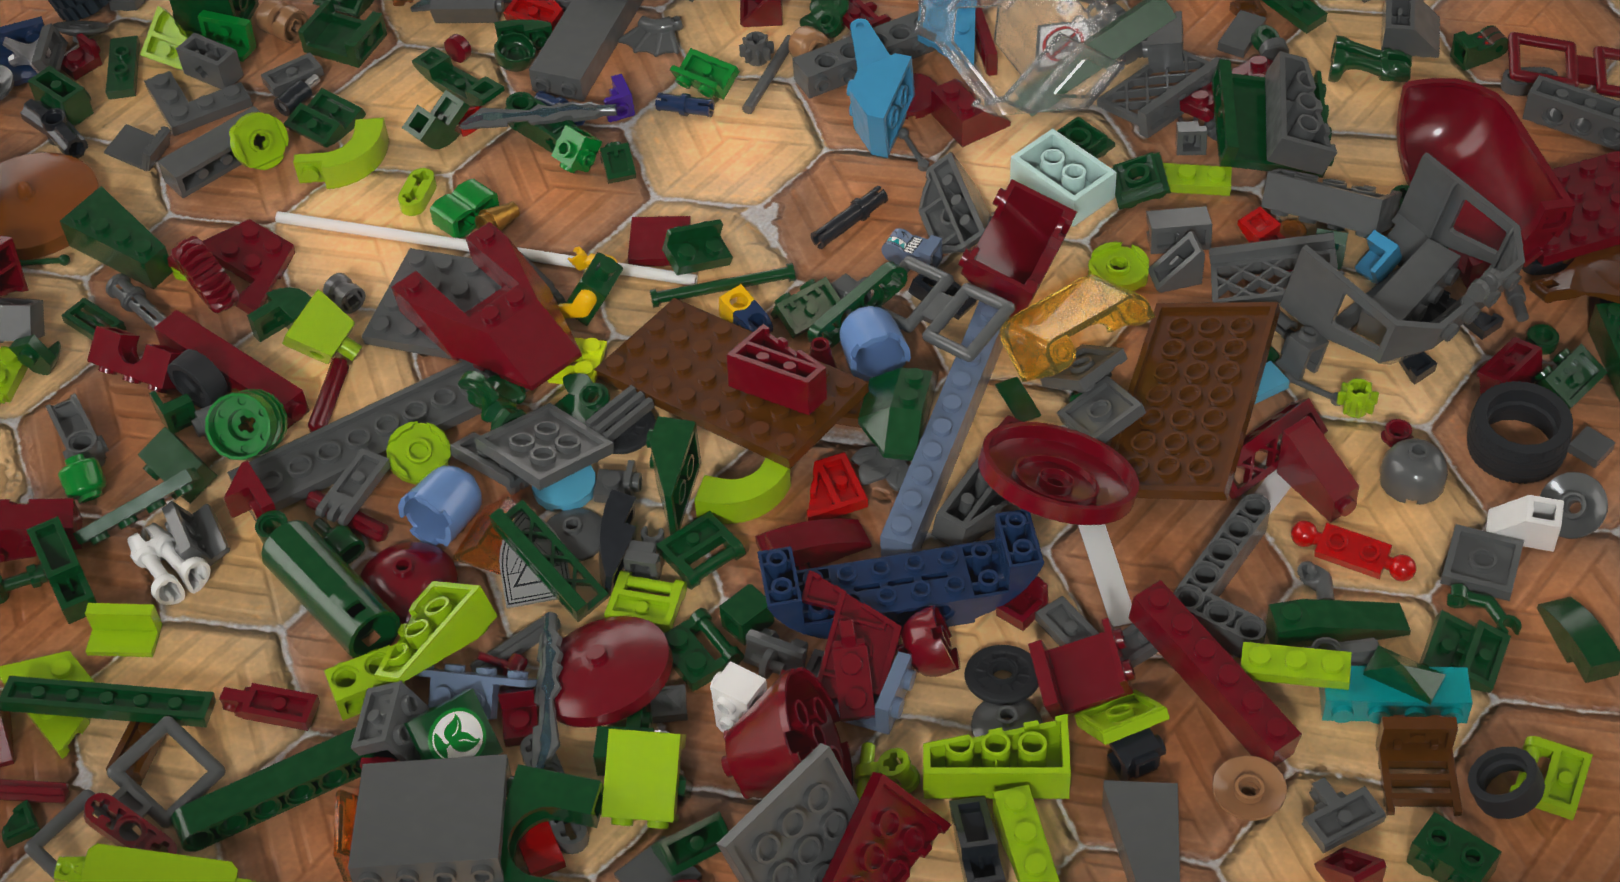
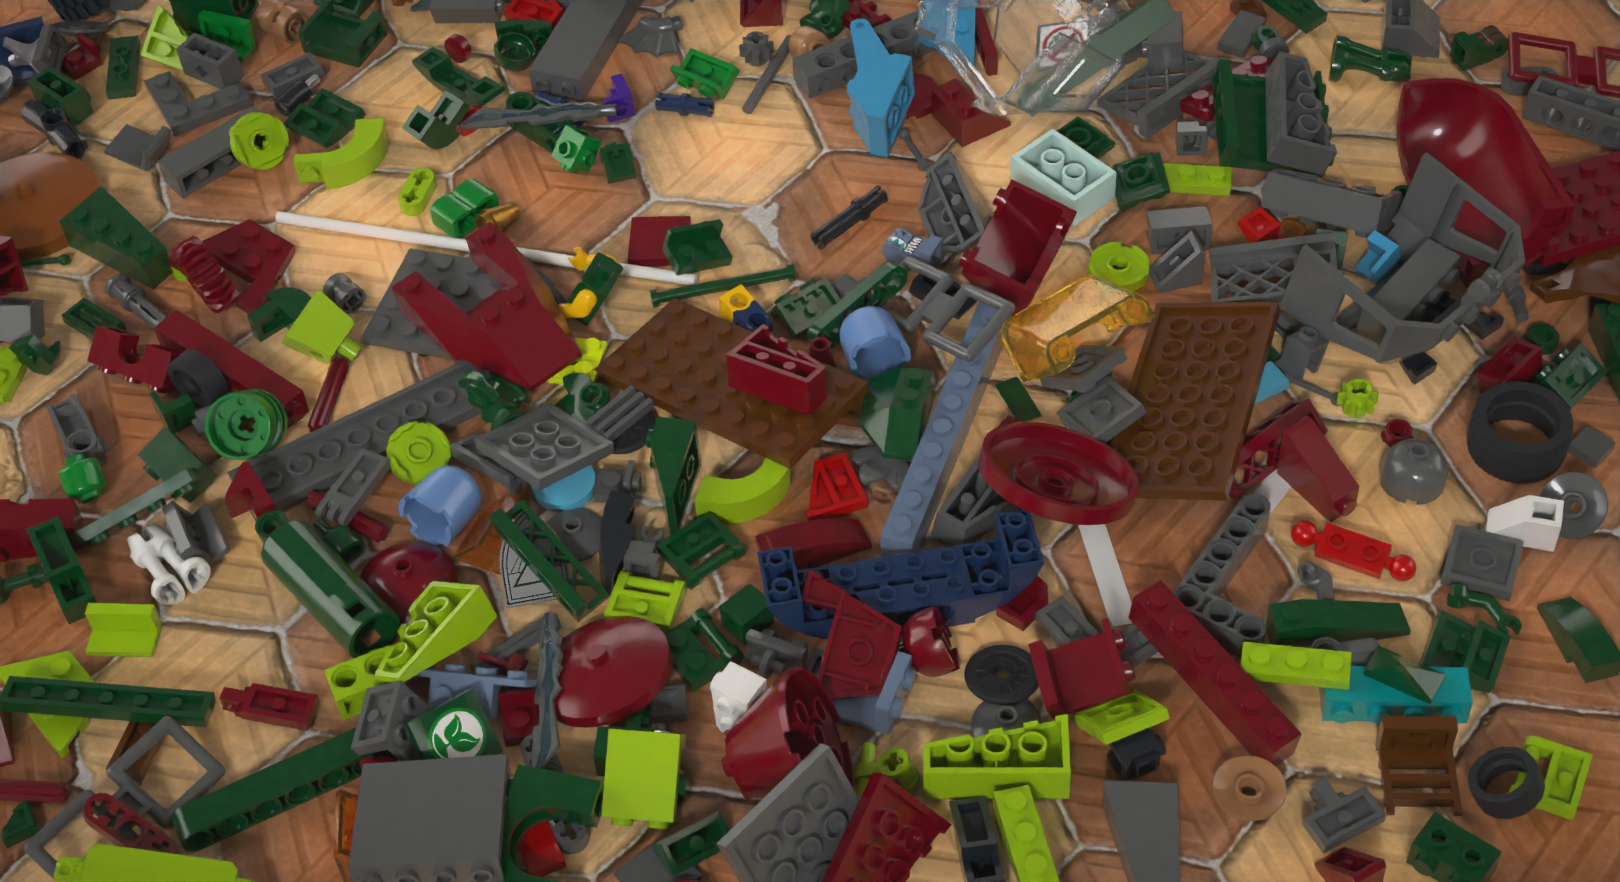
(853, 675): dark red hinge -> none

